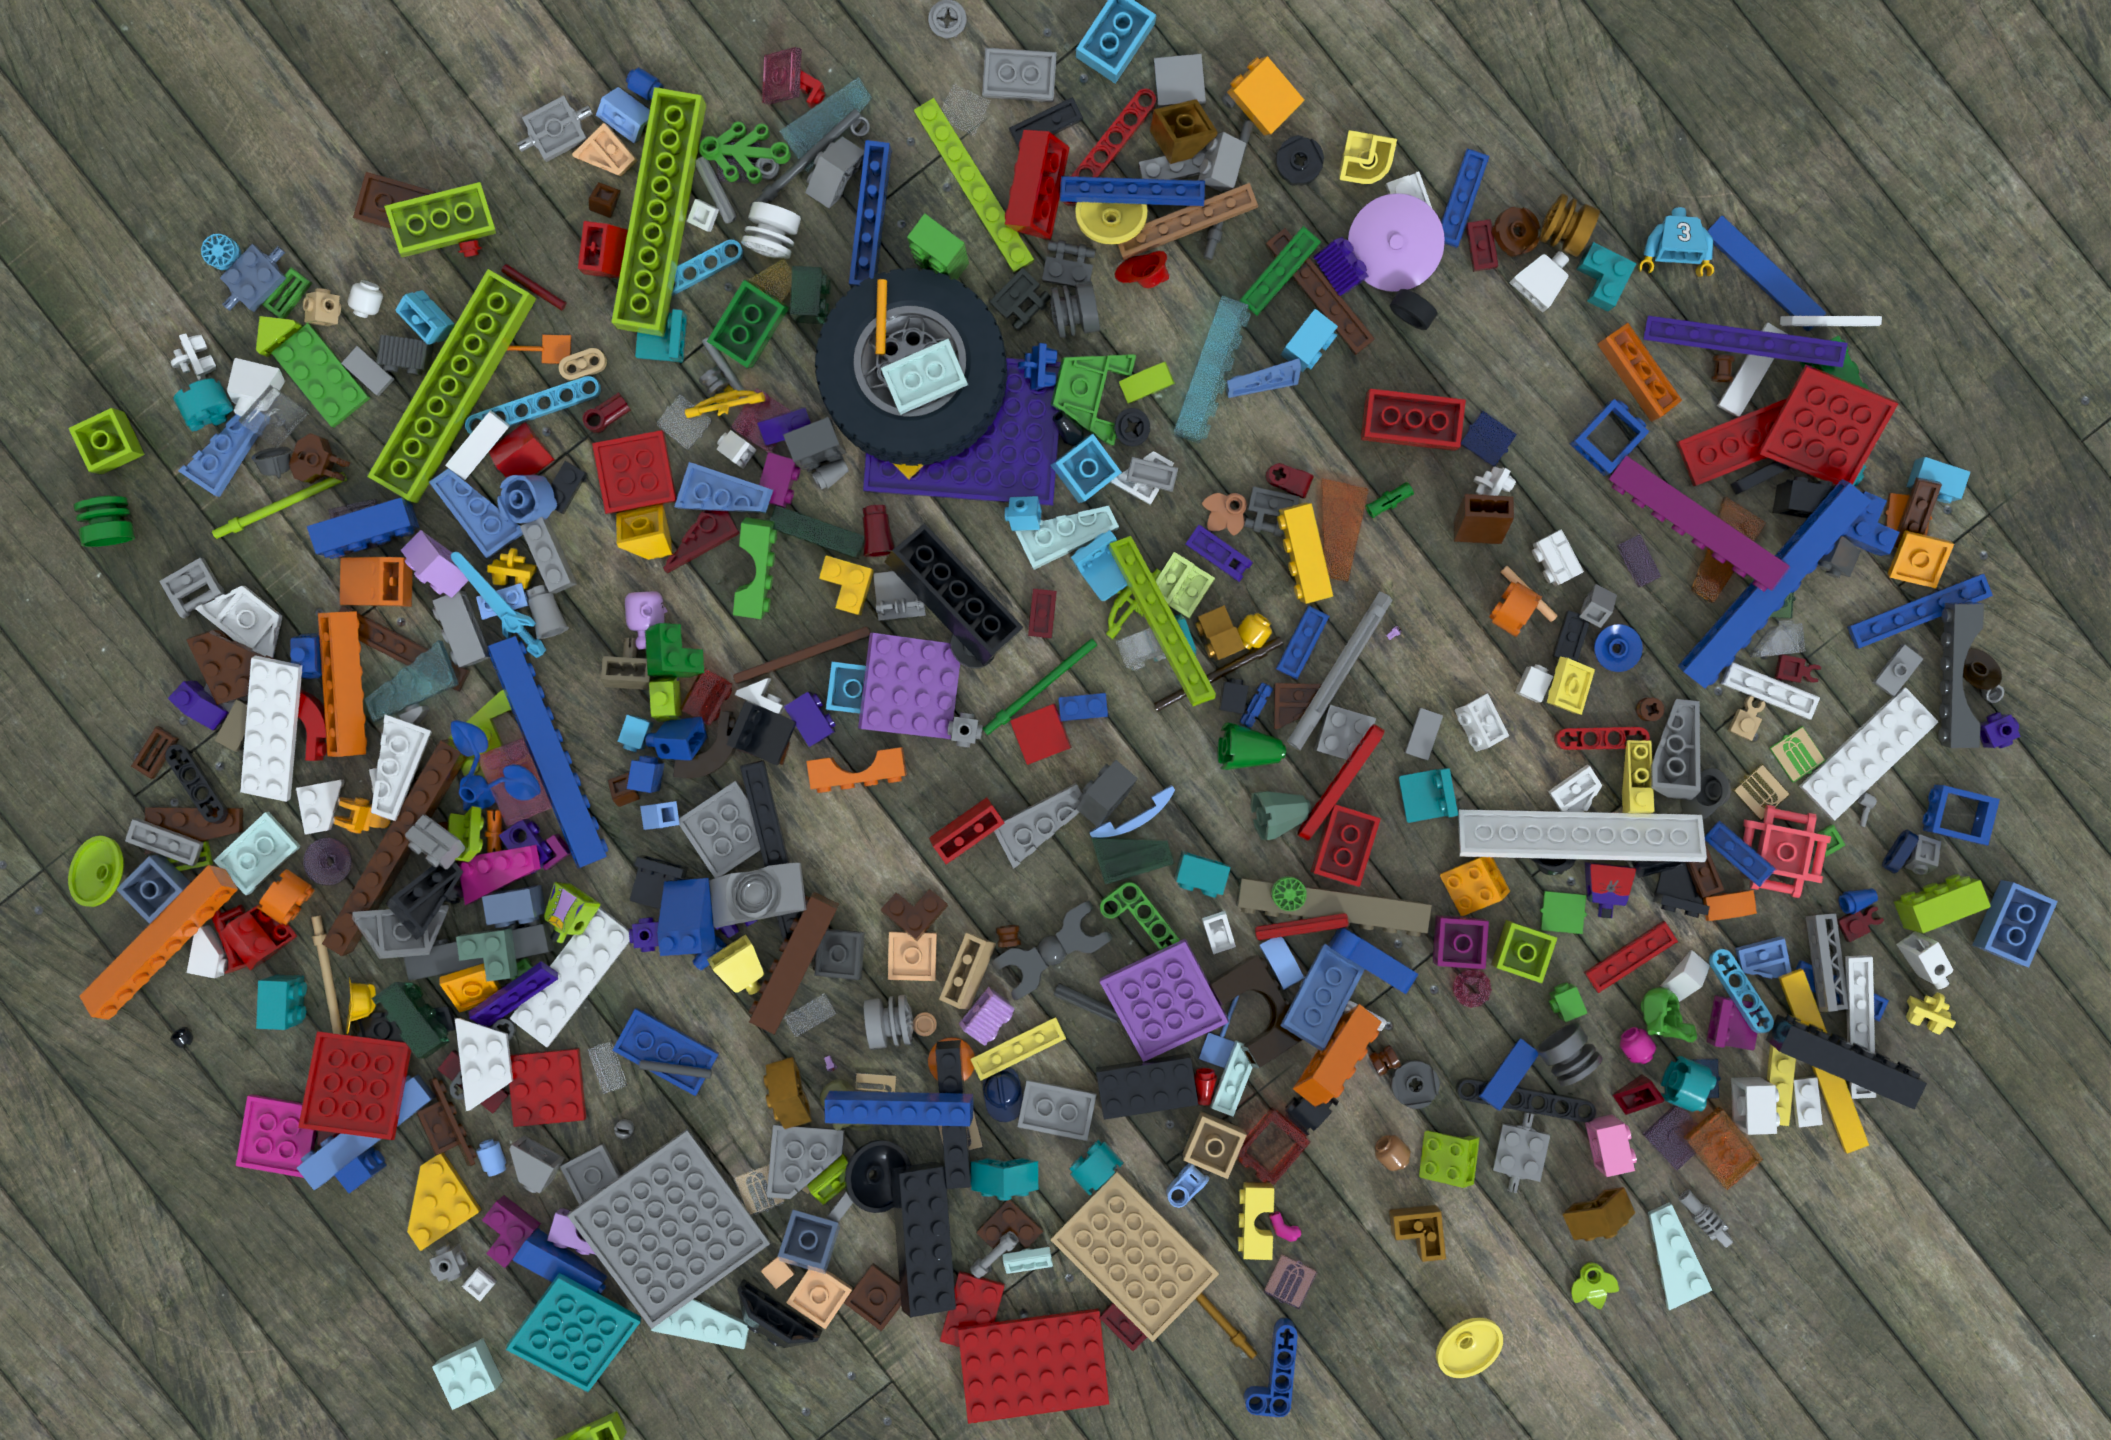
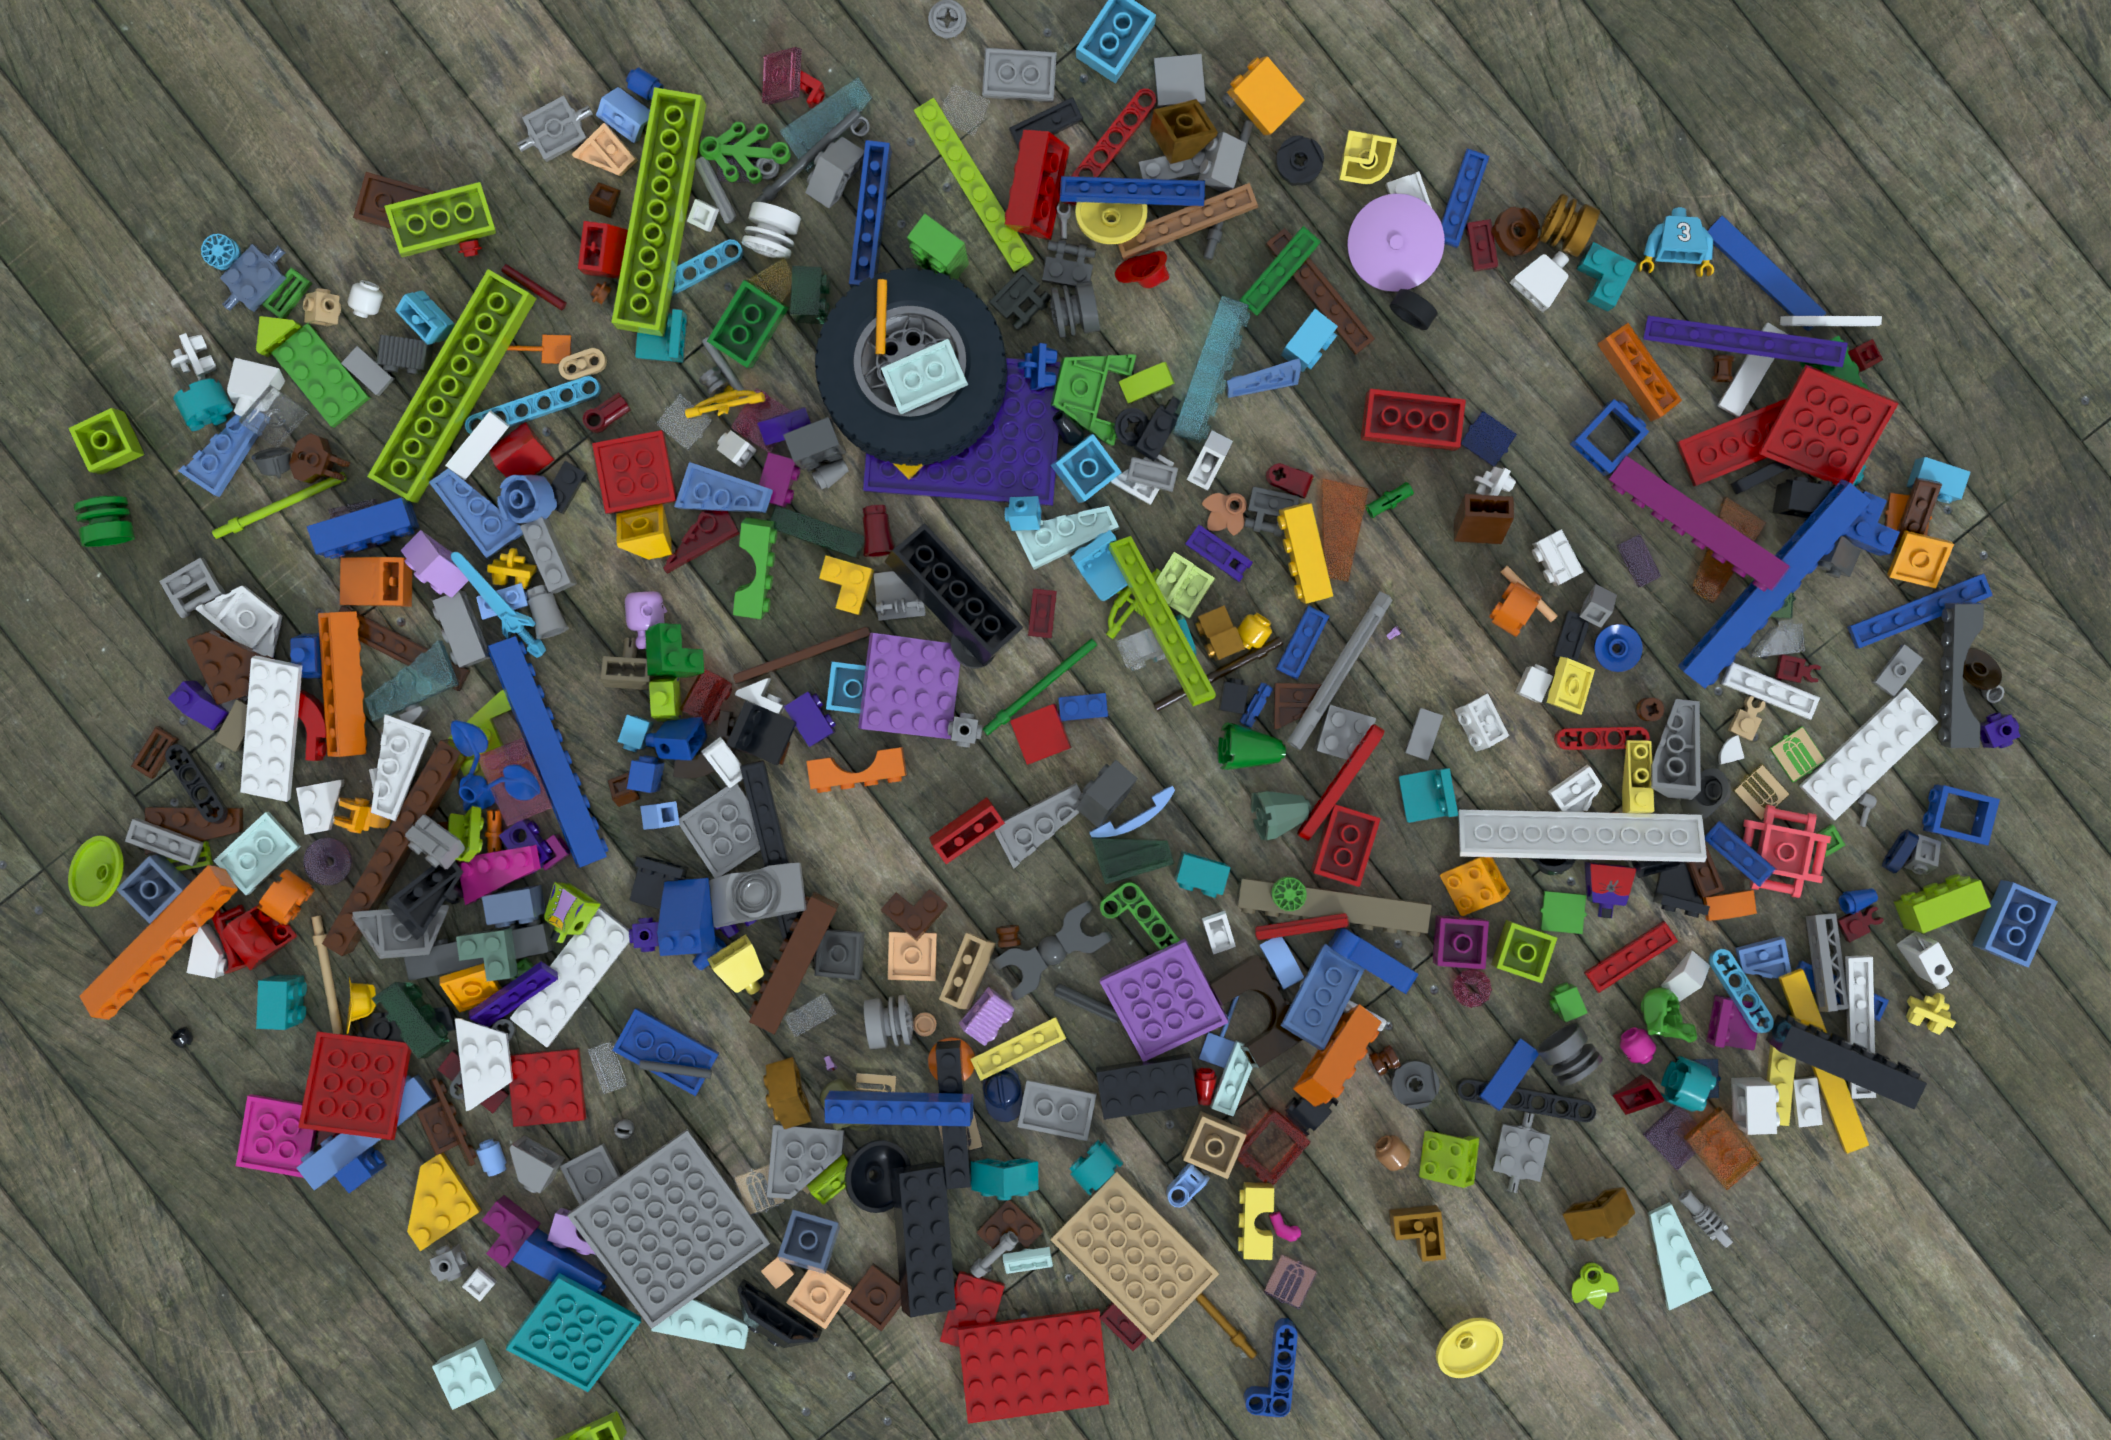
(600, 292): none -> dark orange plate
(723, 762): none -> white tile
(840, 1208): light grey beam -> none
(1063, 220): none -> light grey hand
(1158, 429): none -> black hinge
(1209, 460): none -> white slope
(1341, 265): dark purple brick -> none
(1610, 1145): bright pink brick -> none
(1731, 750): none -> white tile
(1865, 355): none -> dark red plate

